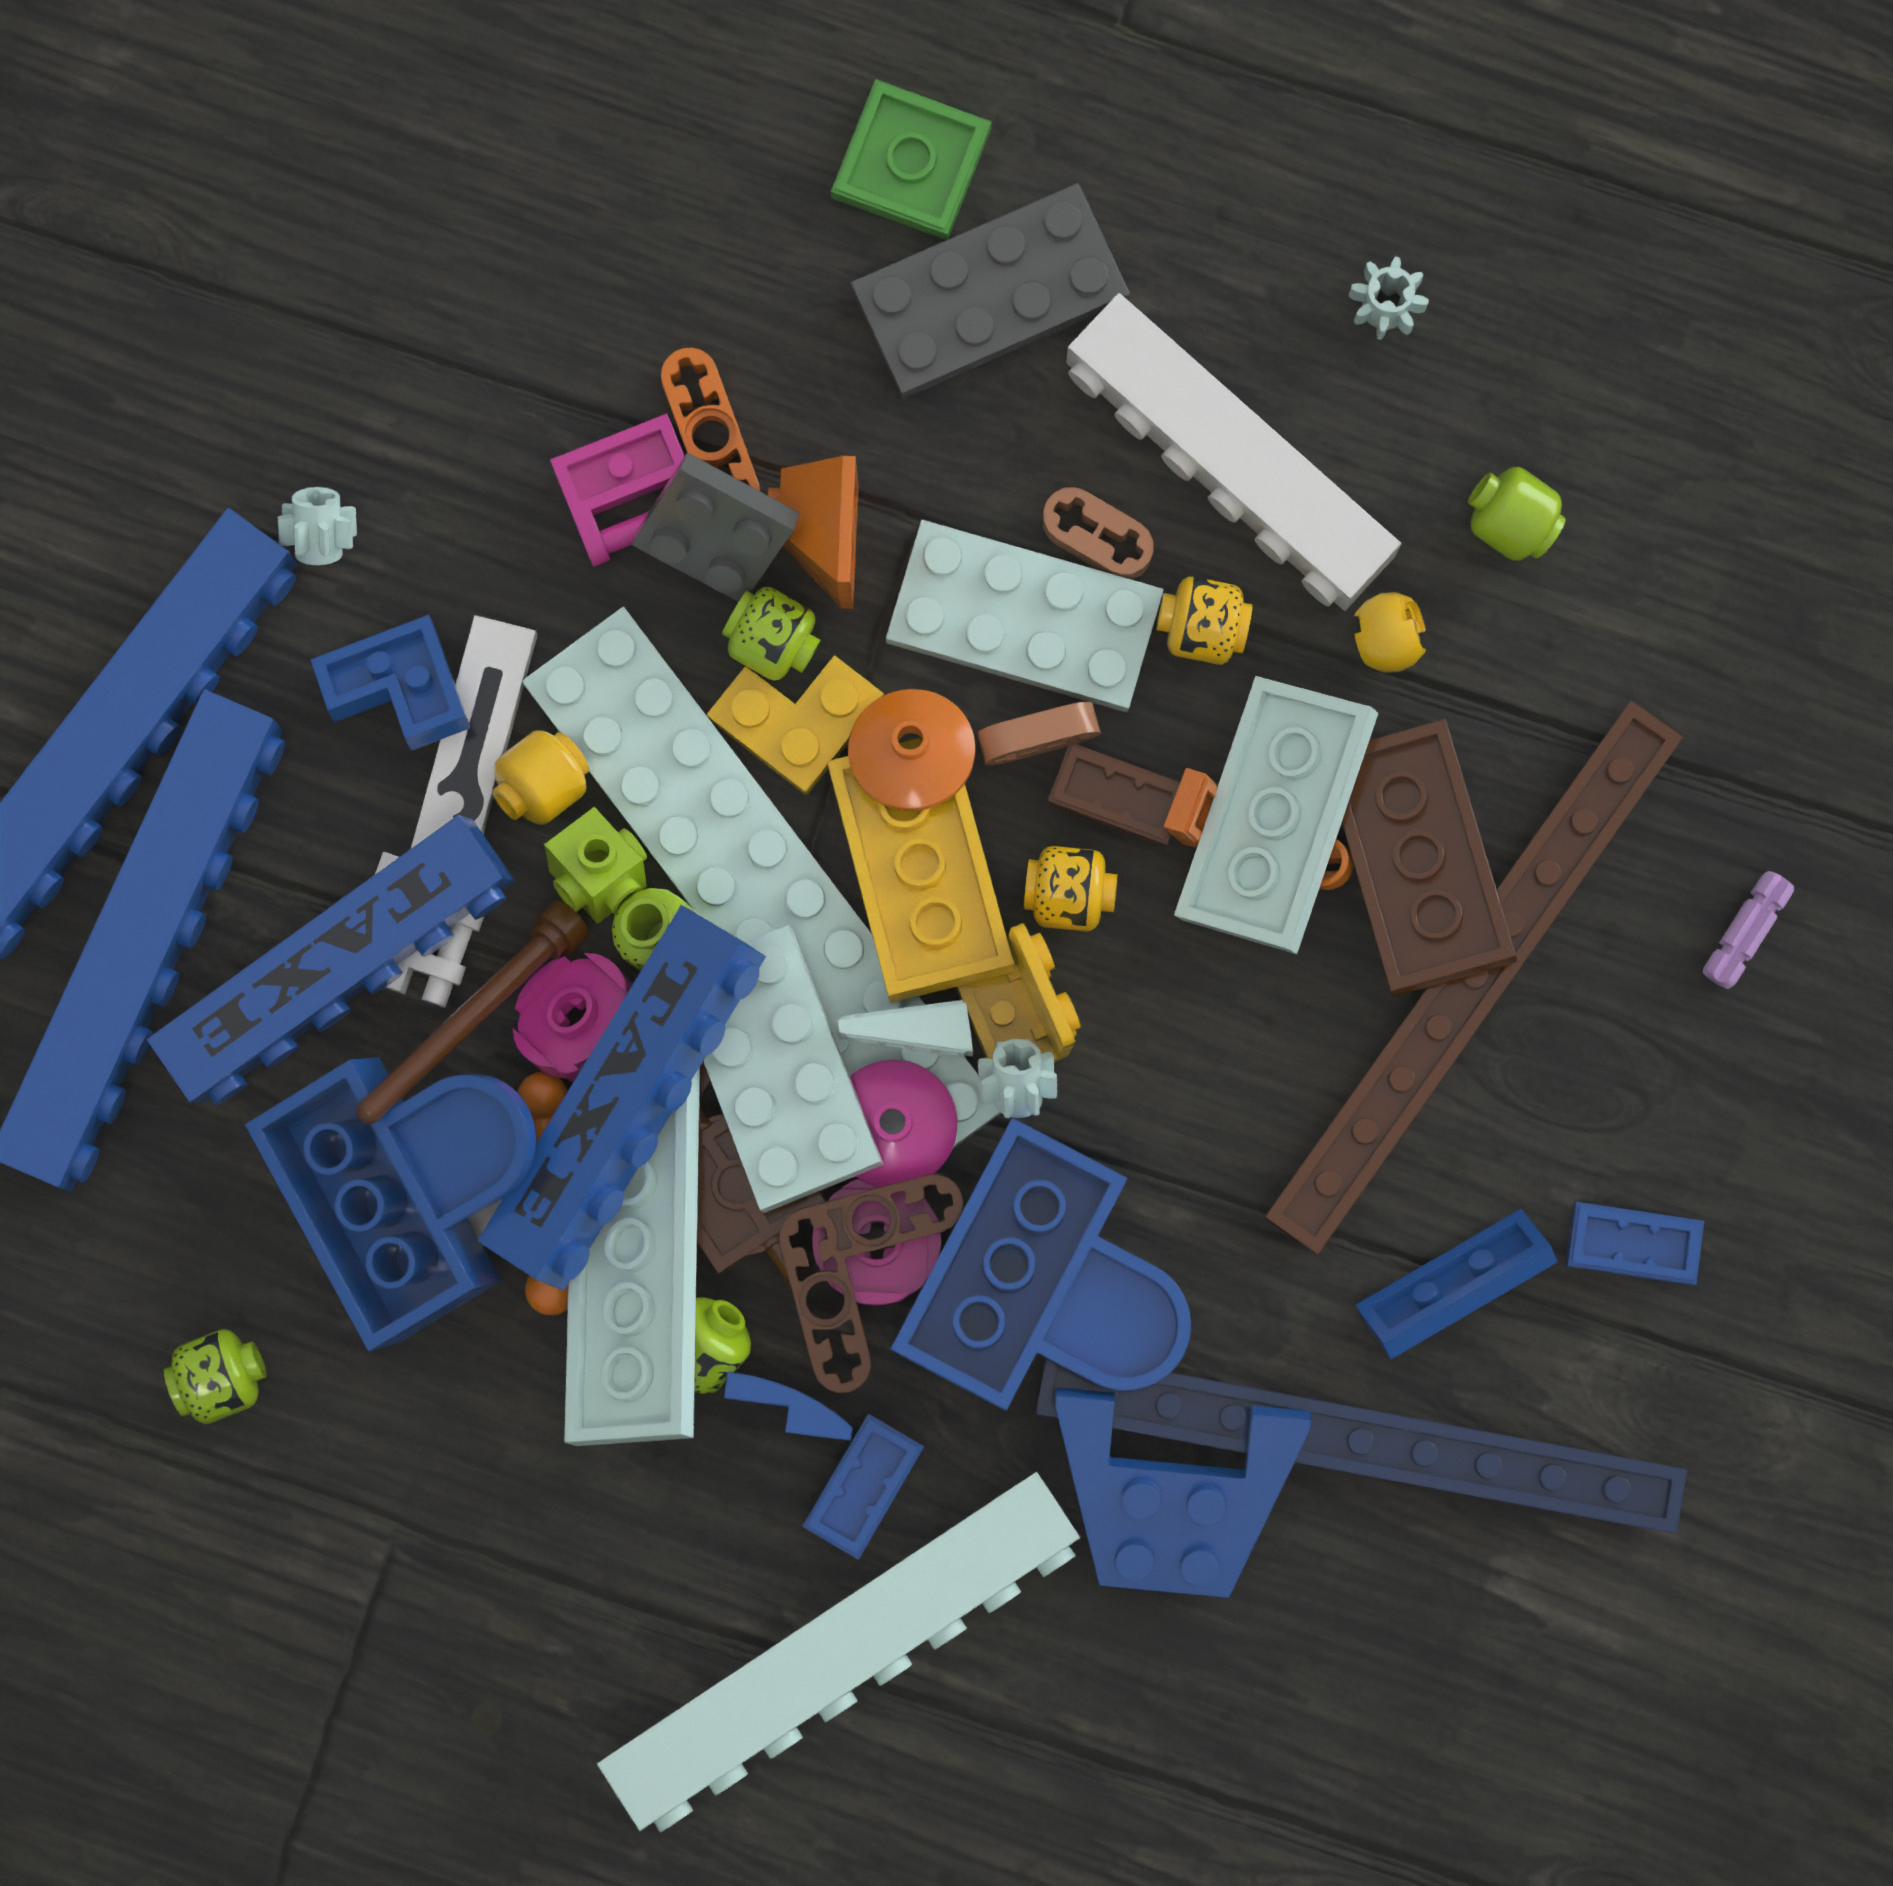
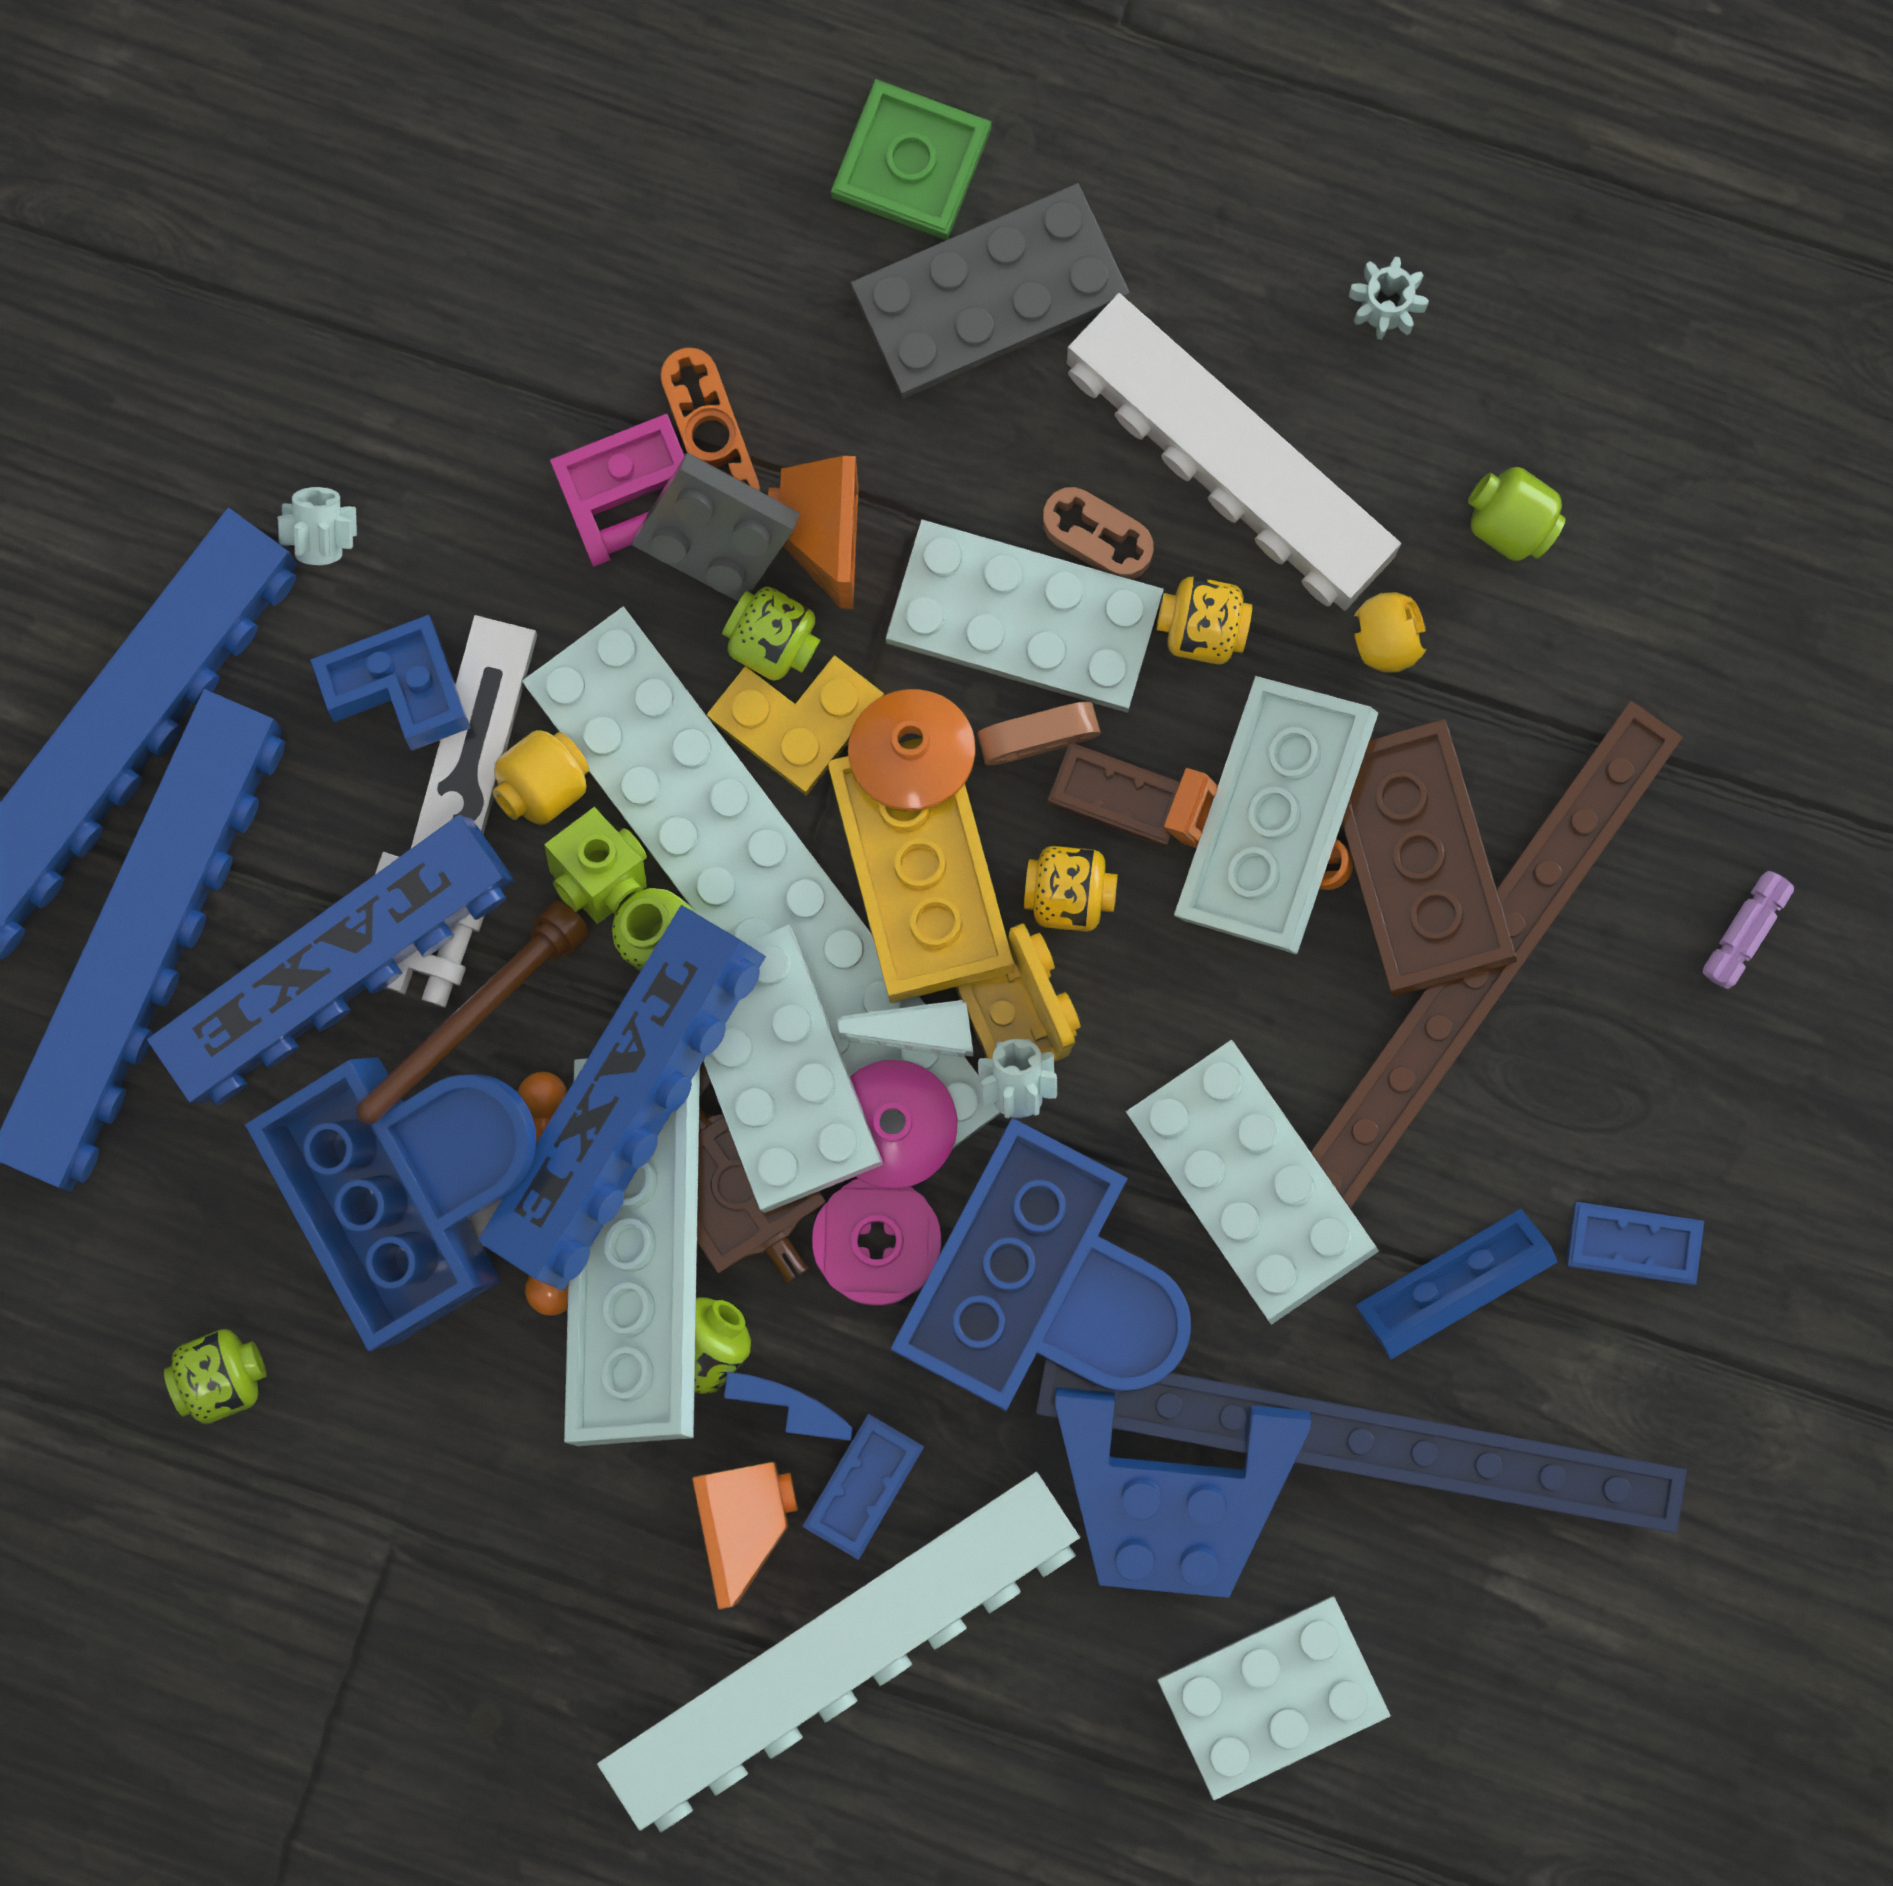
(550, 996): dark pink plate -> none
(742, 1523): none -> orange slope
(845, 1242): reddish brown beam -> none
(1252, 1182): none -> light aqua plate
(1273, 1697): none -> light aqua plate

